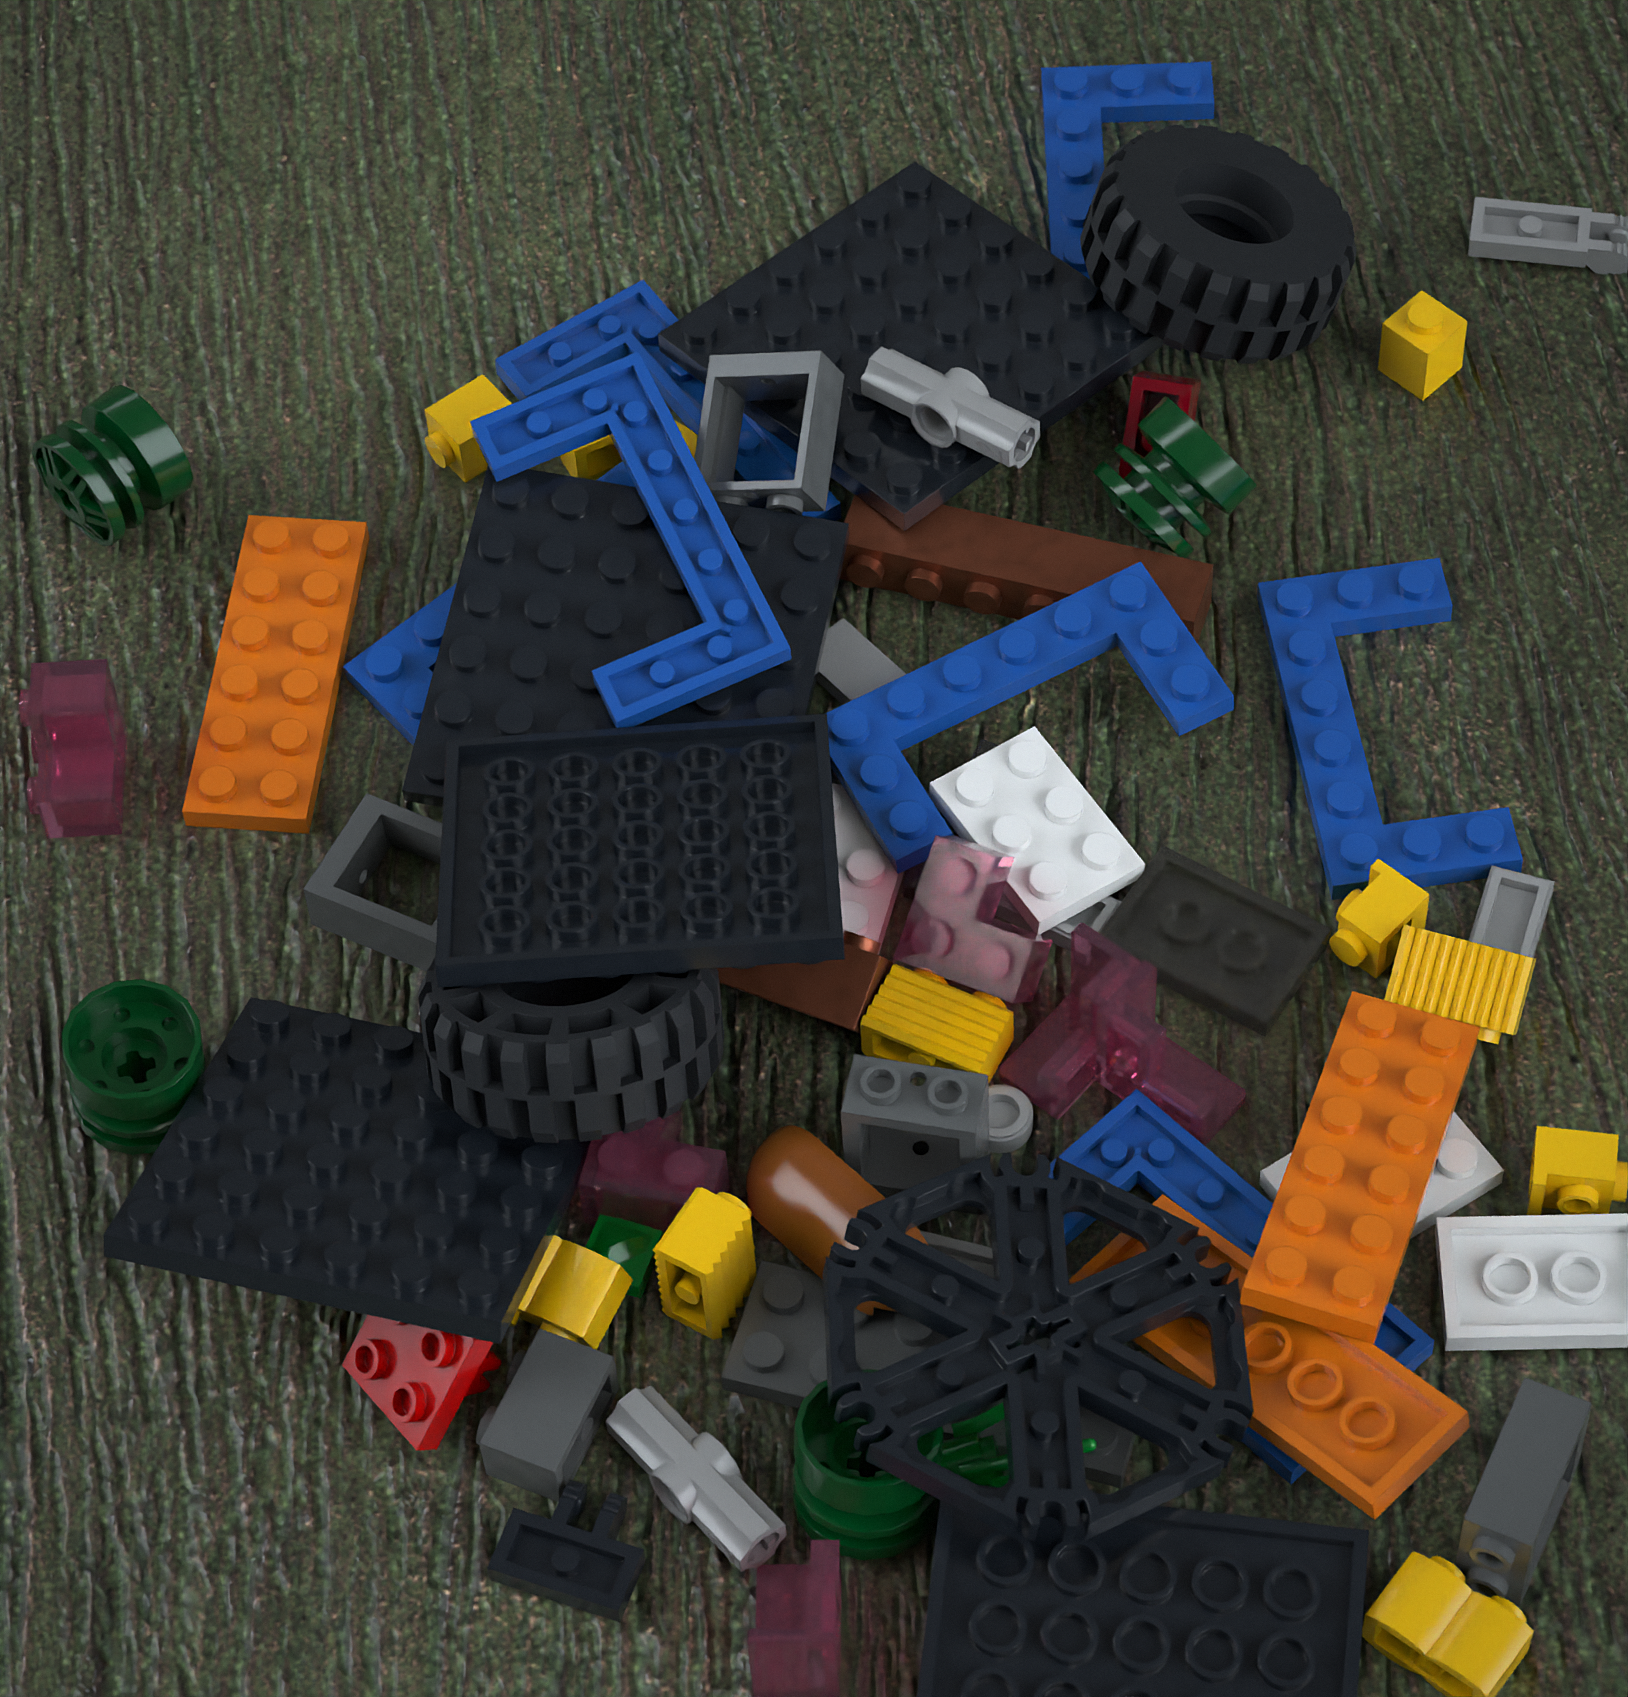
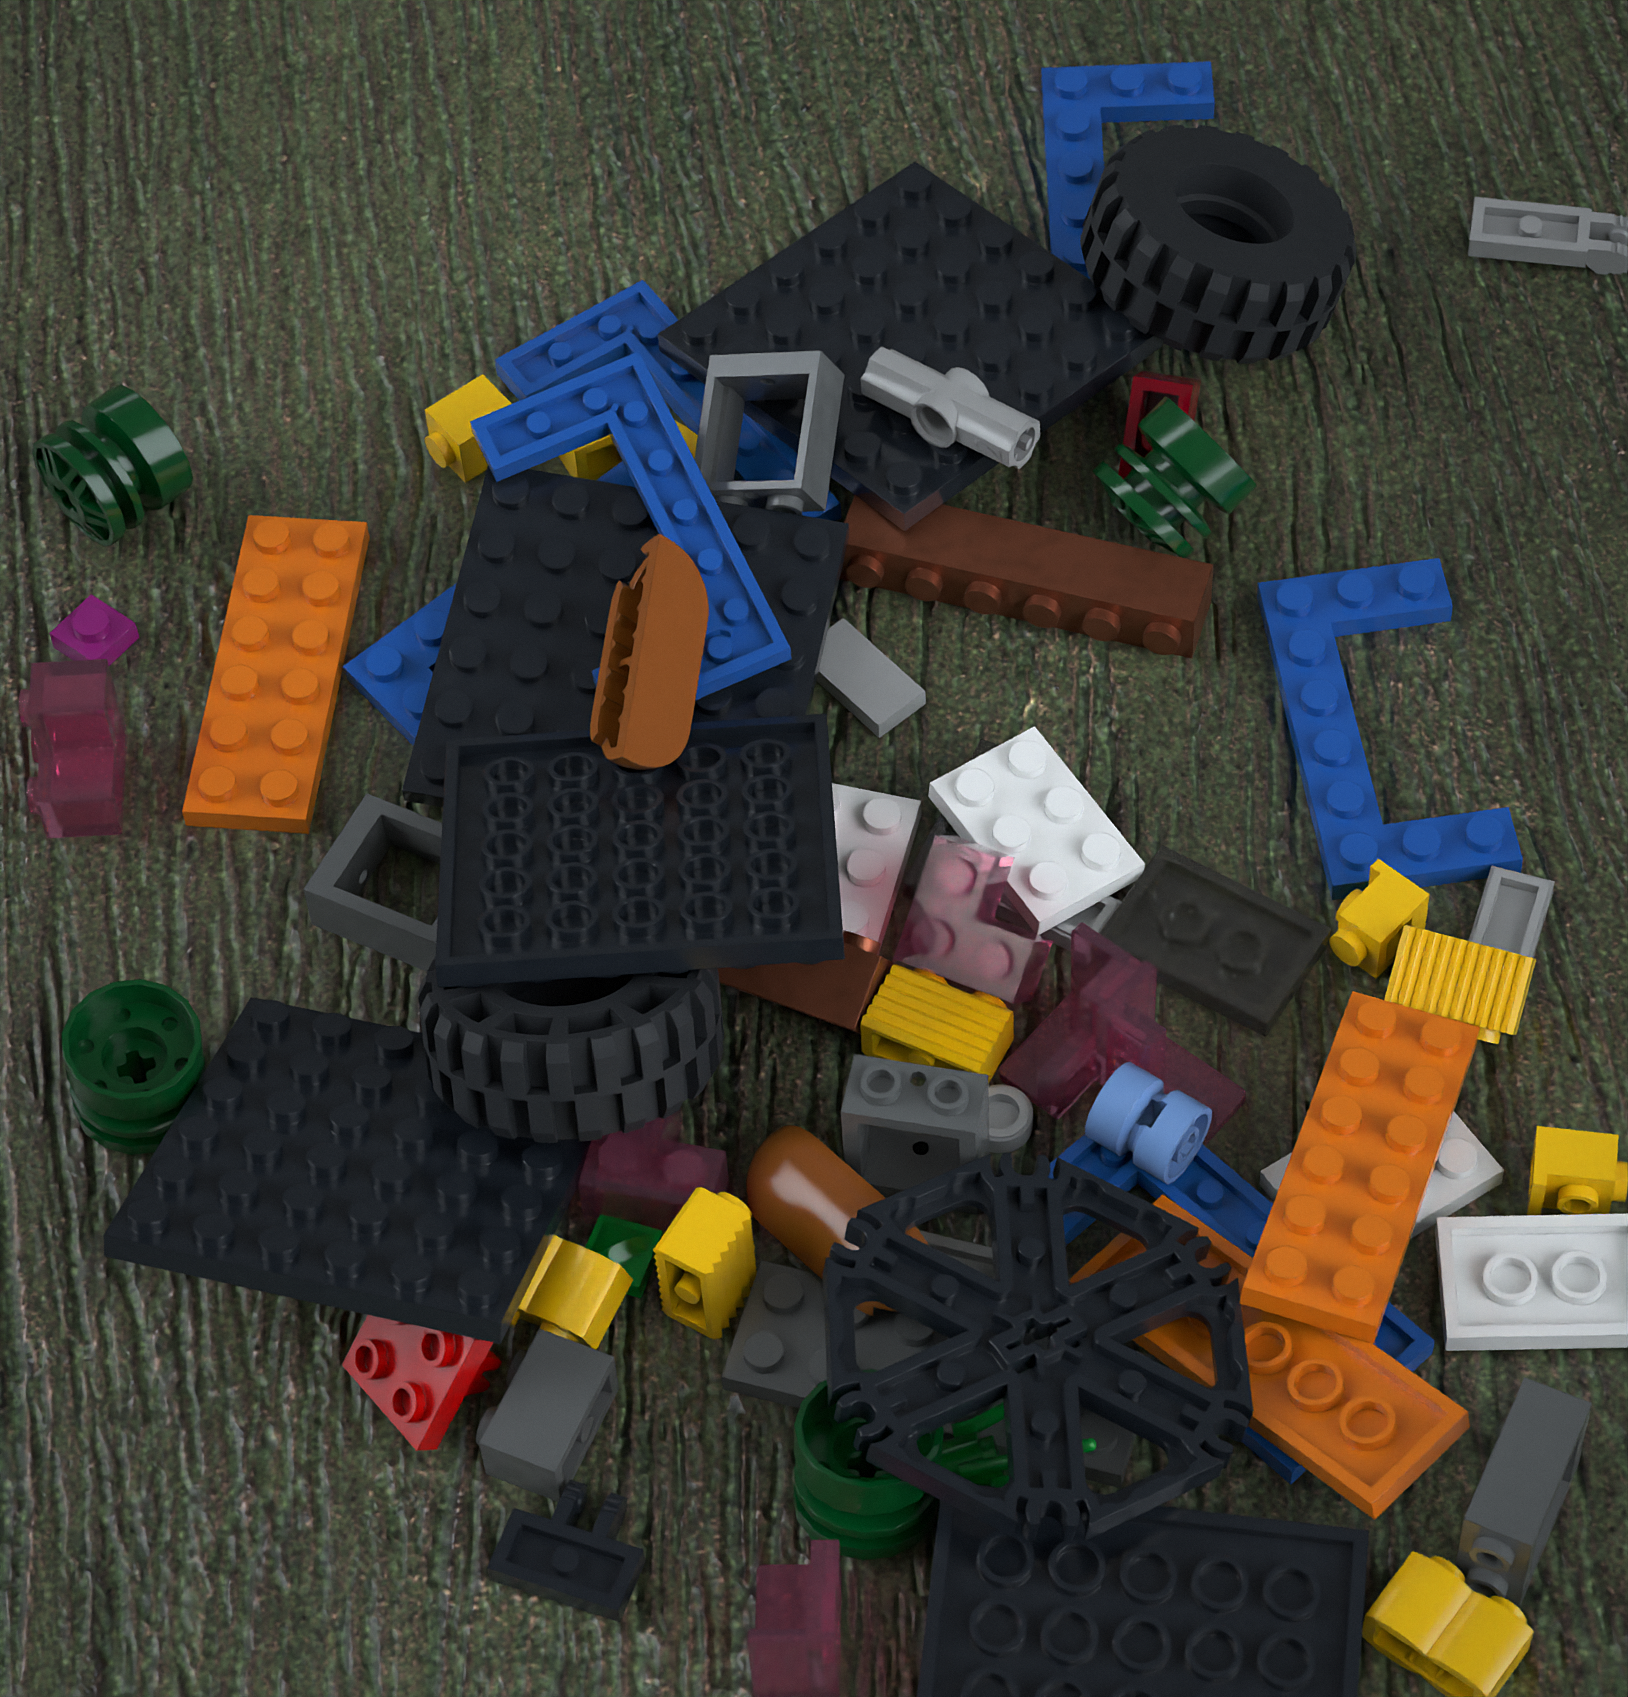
(94, 632): none -> magenta plate
(651, 660): none -> dark orange brick
(696, 1478): light grey piece -> none
(1114, 612): blue plate -> none
(1142, 1119): none -> medium blue wheel
(1422, 345): yellow brick -> none

